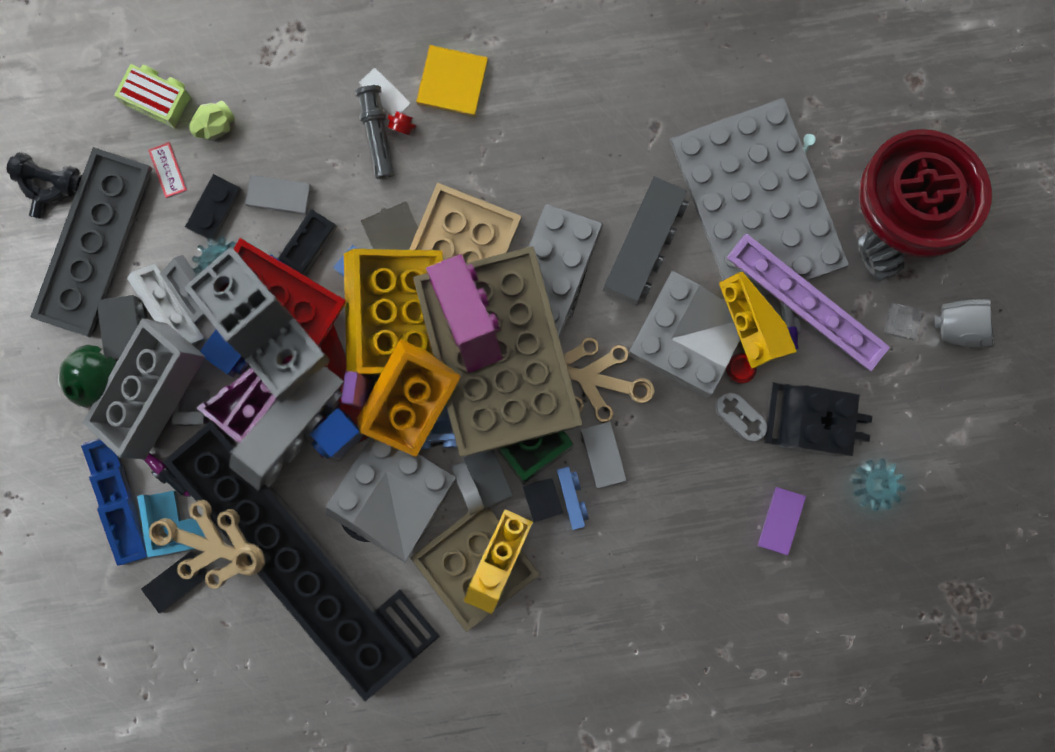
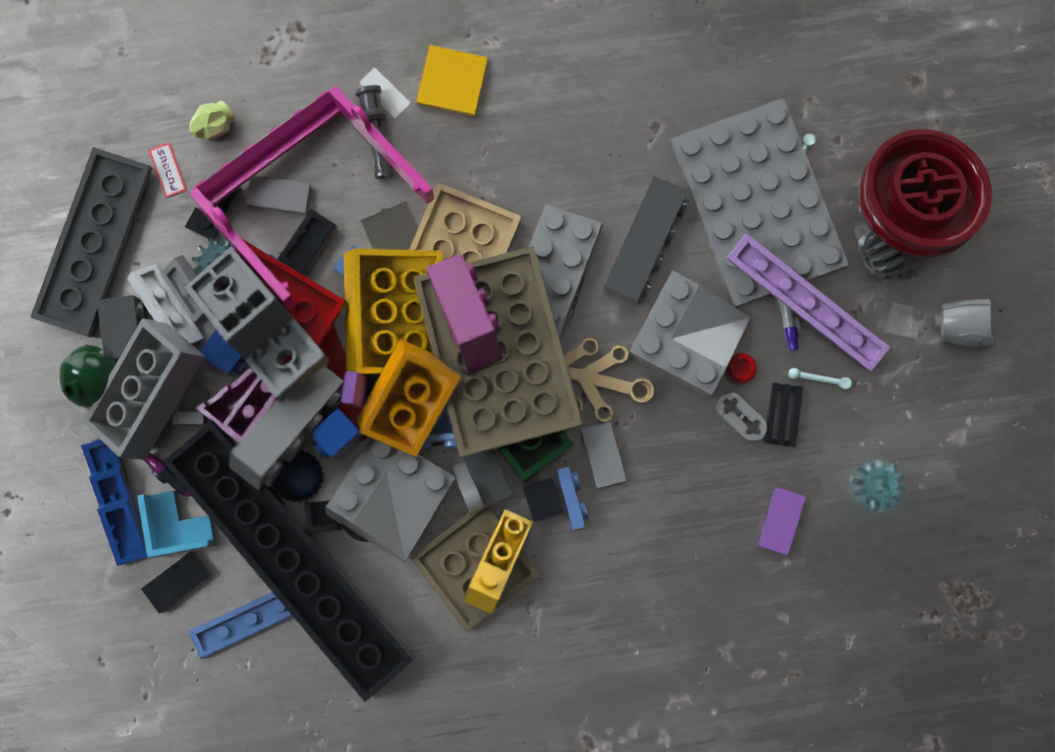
(23, 172): black piece -> none
(152, 95): brick -> none
(211, 545): tan plant -> none
(238, 625): none -> medium blue tile
(272, 147): none -> dark pink piece
(299, 478): none -> dark blue hat
(317, 520): none -> black panel
(401, 123): red plate -> none
(417, 614): black tile -> none
(756, 321): yellow slope -> none
(822, 421): black hinge -> none
(844, 383): none -> light aqua hinge

